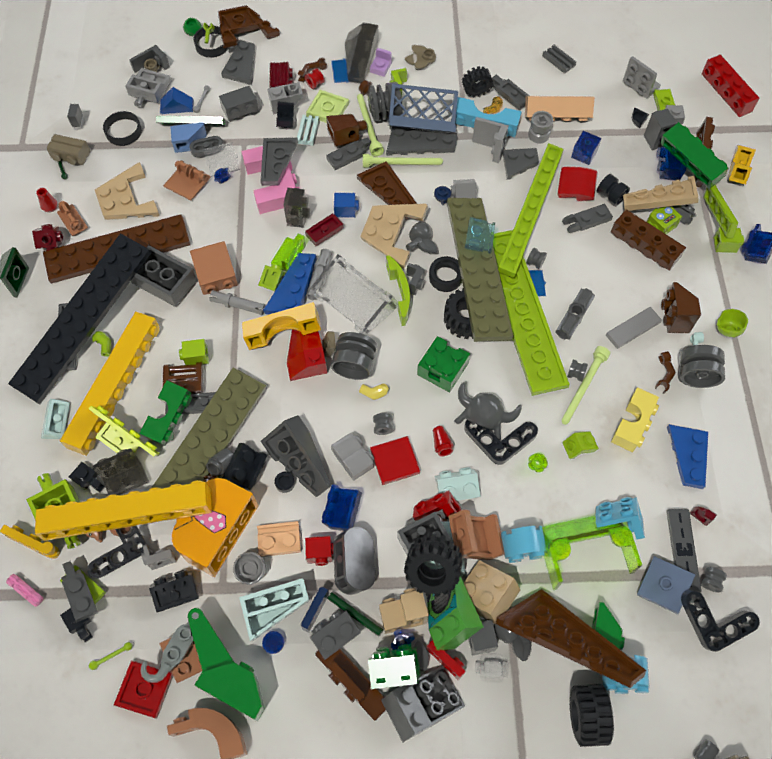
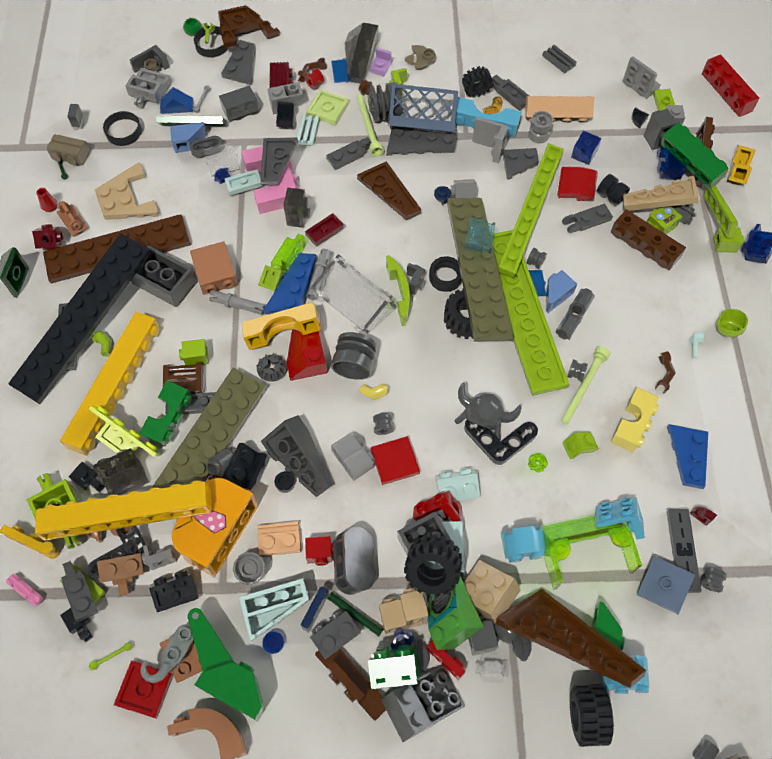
(55, 419): light aqua slope -> none
(121, 570): none -> medium nougat hinge
(186, 180): nougat hinge -> none
(243, 182): none -> light aqua plate
(266, 373): none -> dark grey gear
(329, 344): dark tan tile -> none
(341, 508): clear blue bracket -> none
(344, 128): reddish brown torso -> none
(345, 205): blue brick -> none
(370, 160): yellowish green piece -> none
(385, 225): tan wing -> none
(420, 236): dark grey piece -> none
(442, 442): red cone -> none
(443, 364): green piece -> none
(476, 535): nougat panel -> none
(558, 289): none -> medium blue slope
(633, 327): light grey tile -> none
(680, 309): reddish brown slope -> none
(702, 366): dark grey wheel -> none
(715, 630): black beam -> none

